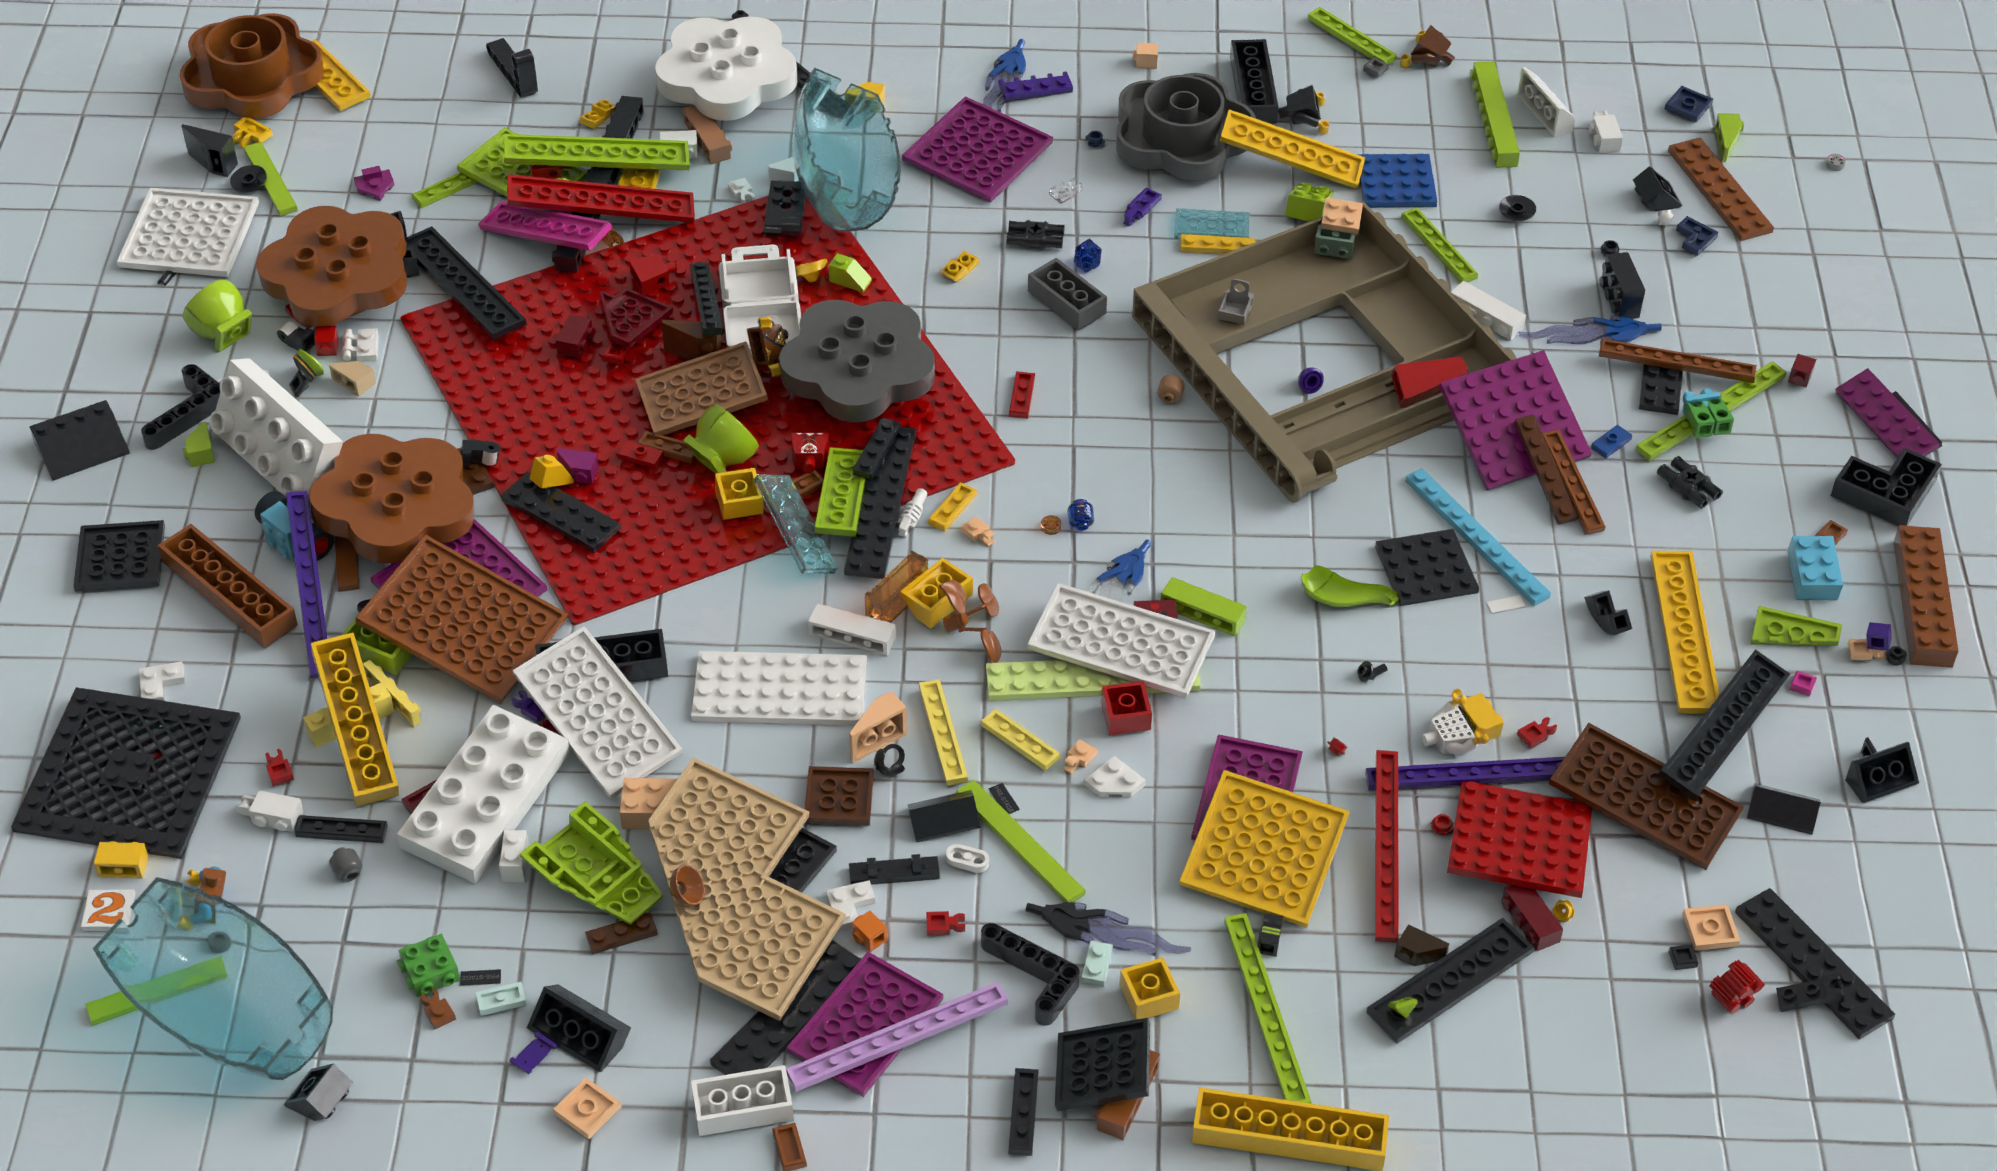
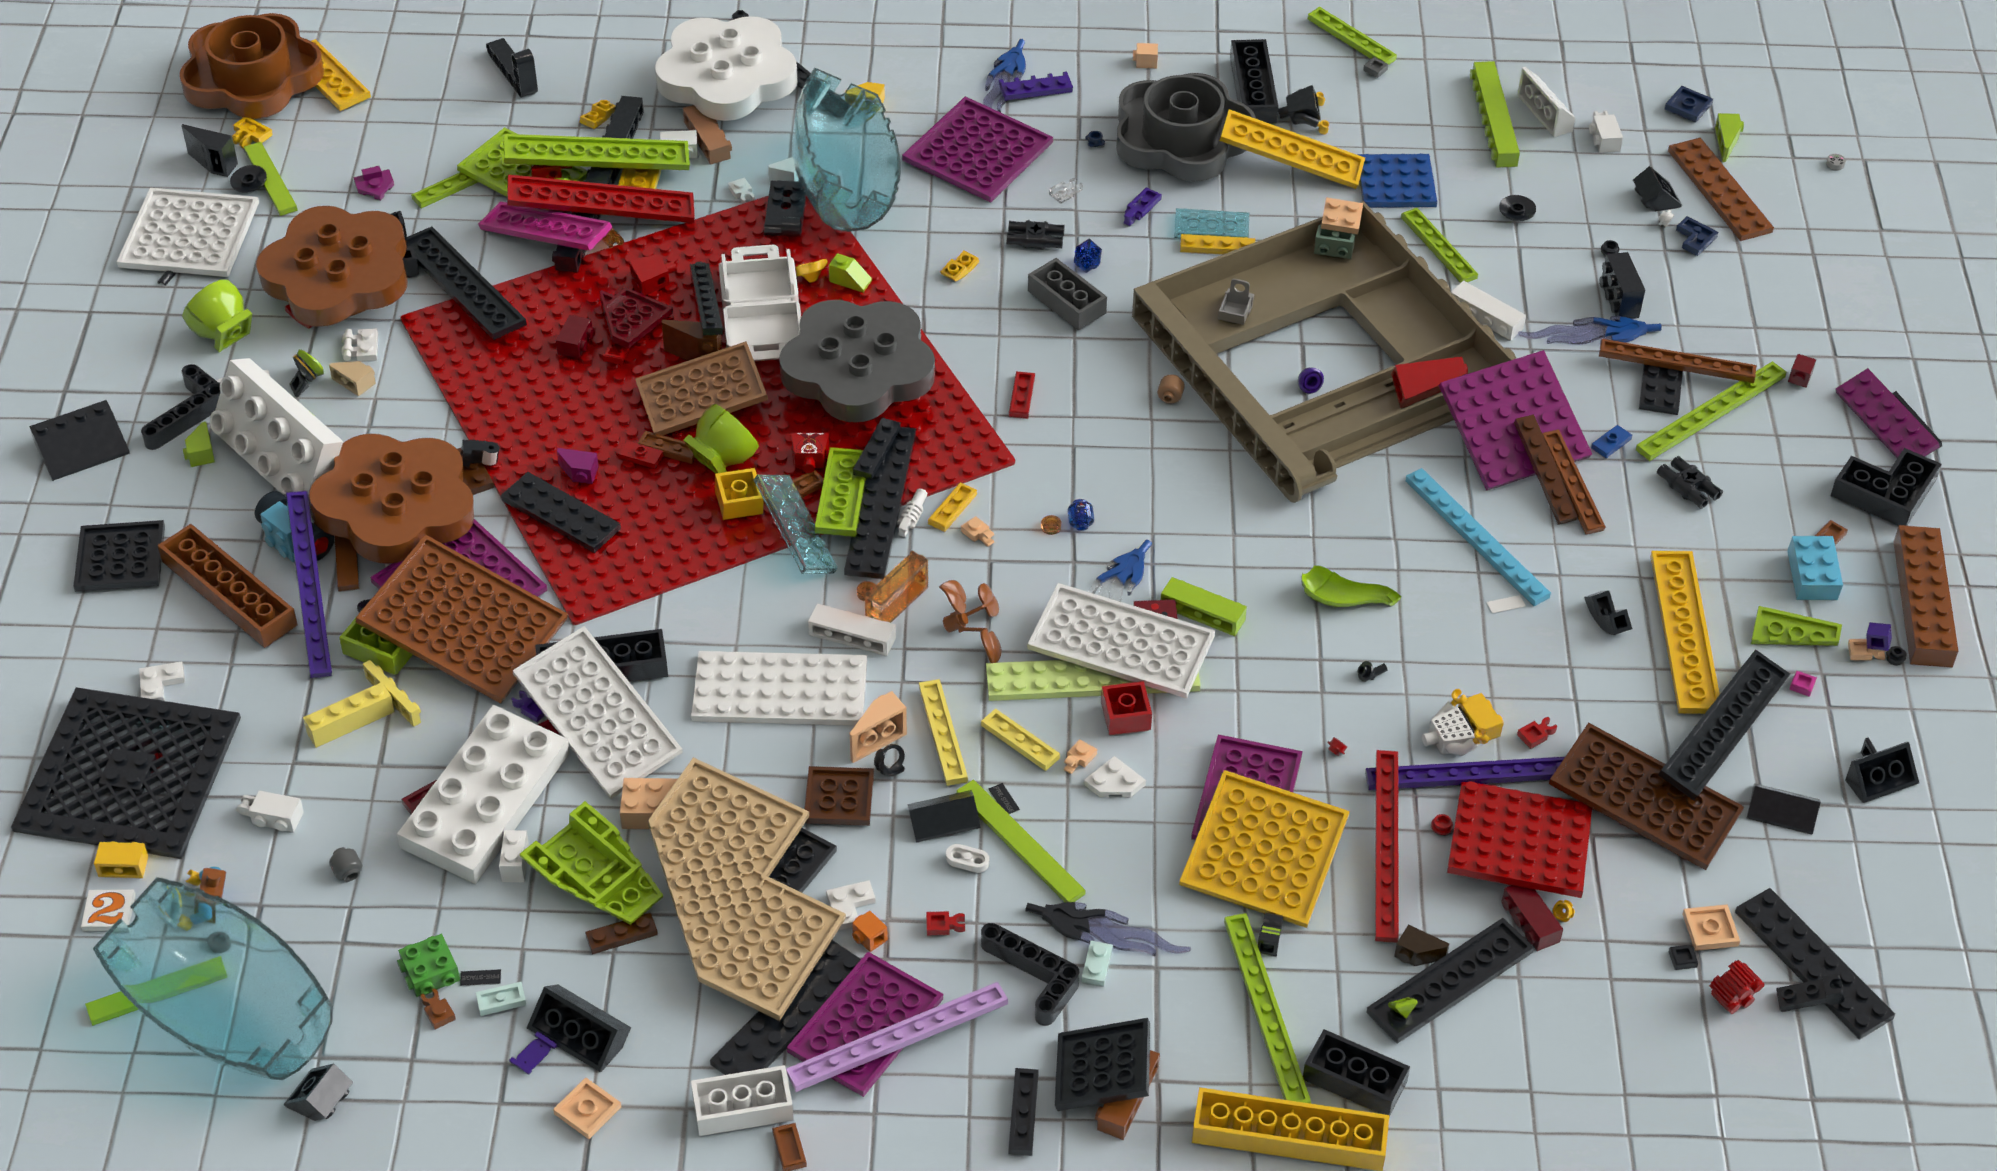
(278, 769): red plate -> none
(296, 336): black leg -> none
(326, 340): red brick -> none
(341, 829): black tile -> none
(354, 719): yellow brick -> none
(549, 472): yellow slope -> none
(691, 885): dark orange piece -> none
(766, 343): reddish brown torso -> none
(863, 588): none -> clear orange tile
(895, 870): black hinge -> none
(925, 597): yellow slope -> none
(1149, 989): yellow brick -> none
(1307, 201): lime slope -> none
(1356, 1073): none -> black brick
(1426, 567): black plate -> none
(1430, 49): reddish brown torso -> none
(1707, 413): bright green hips -> none

